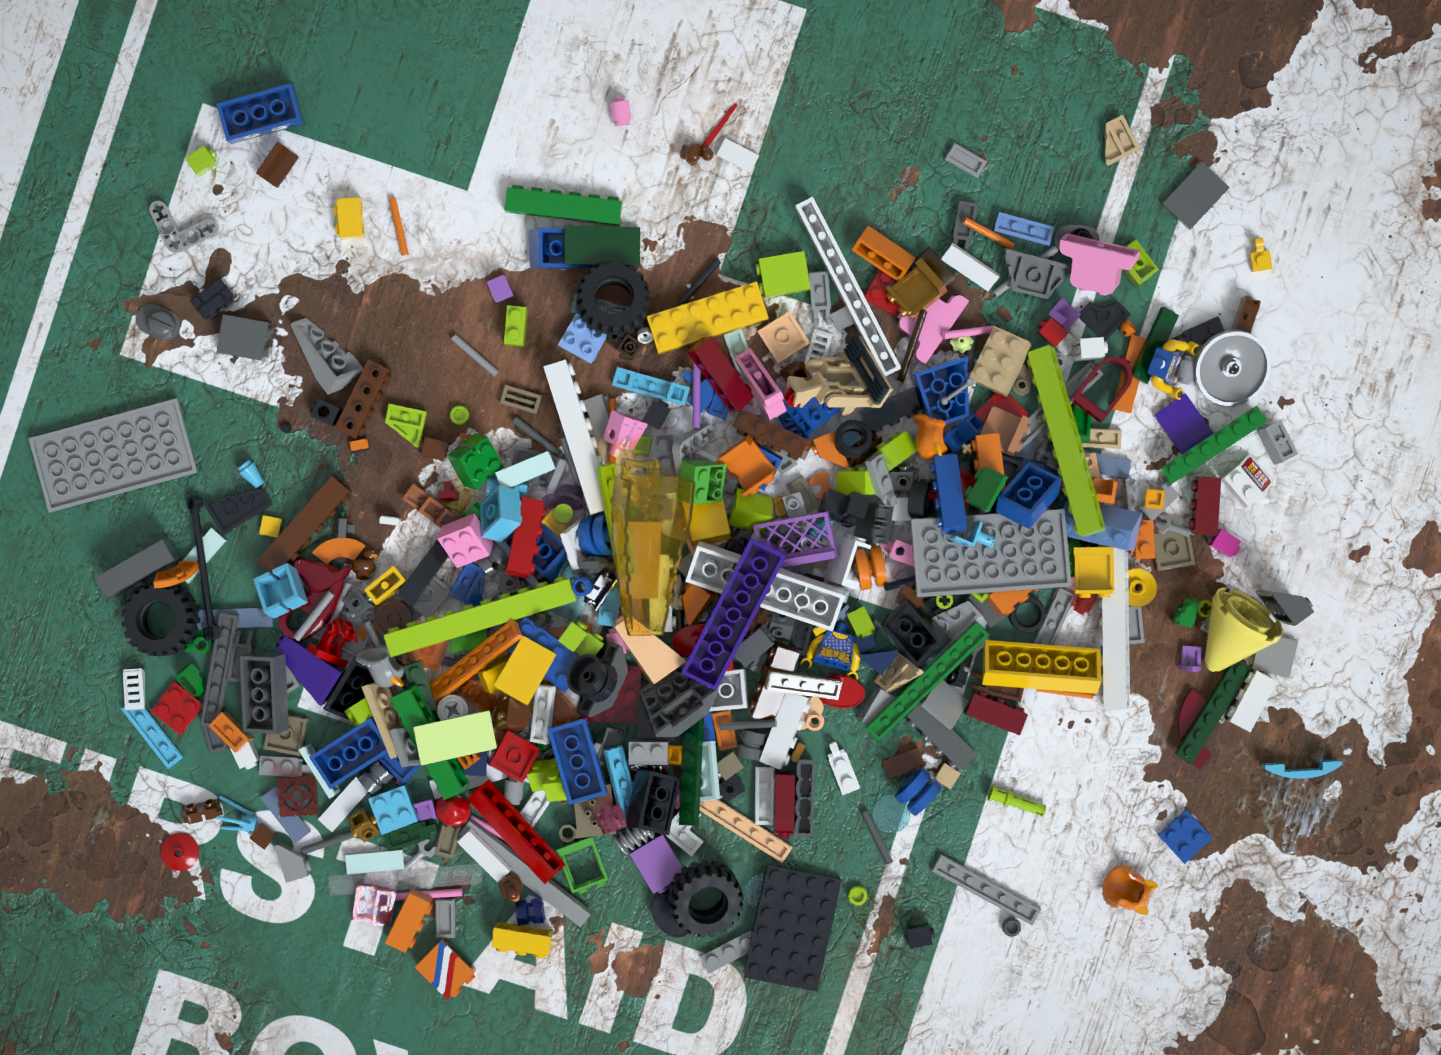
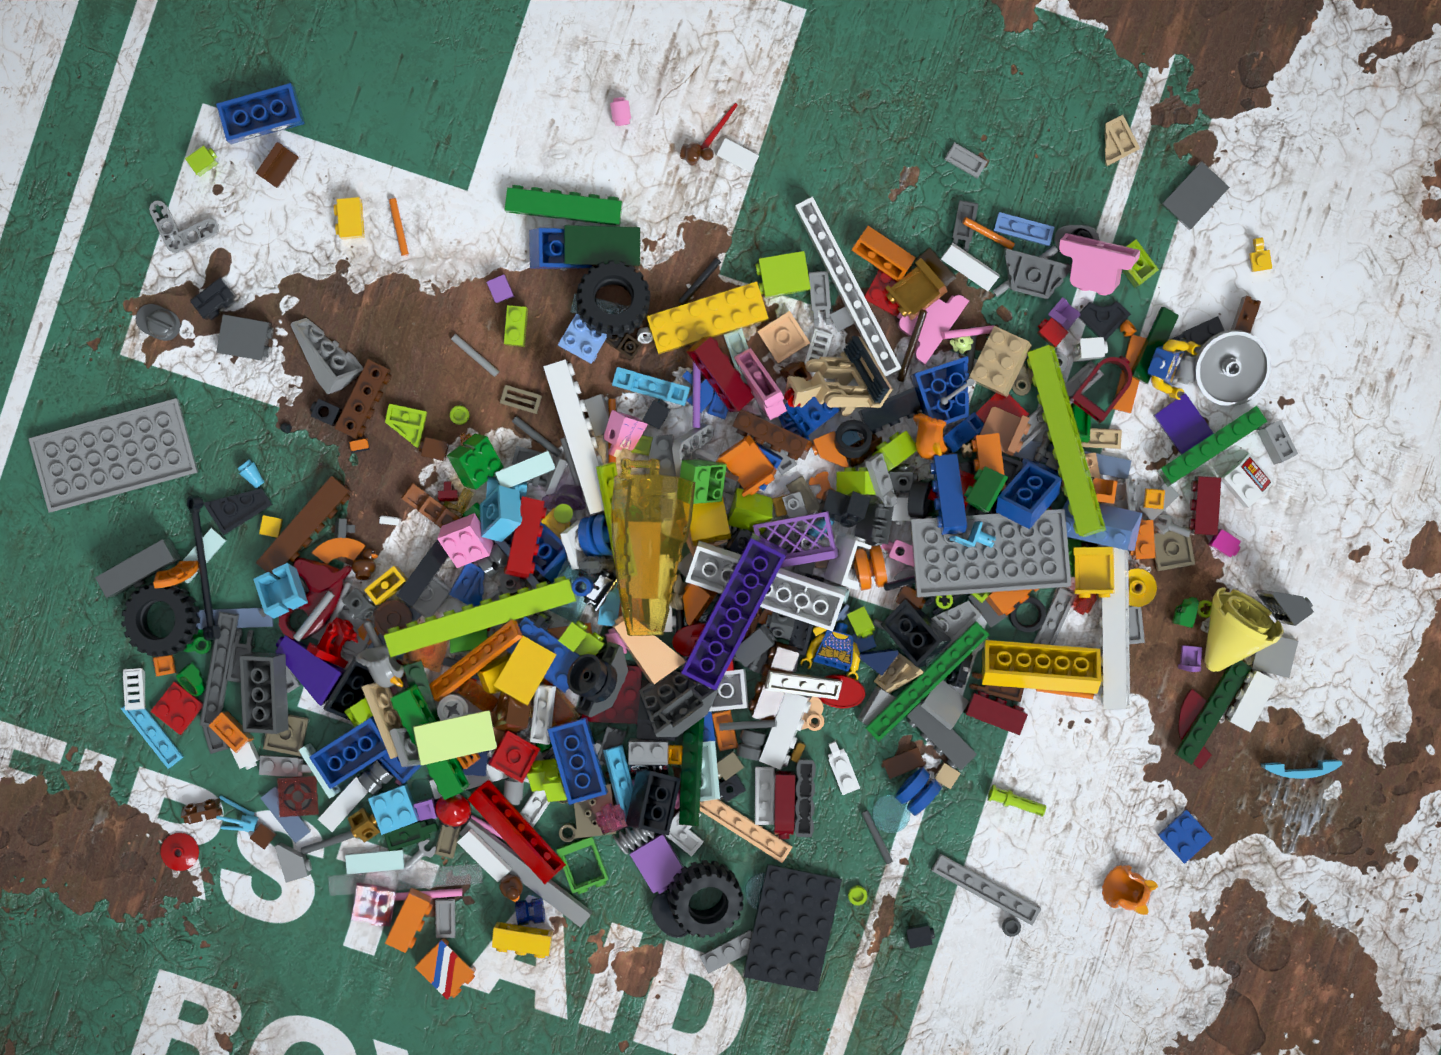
(164, 665): none -> orange tile

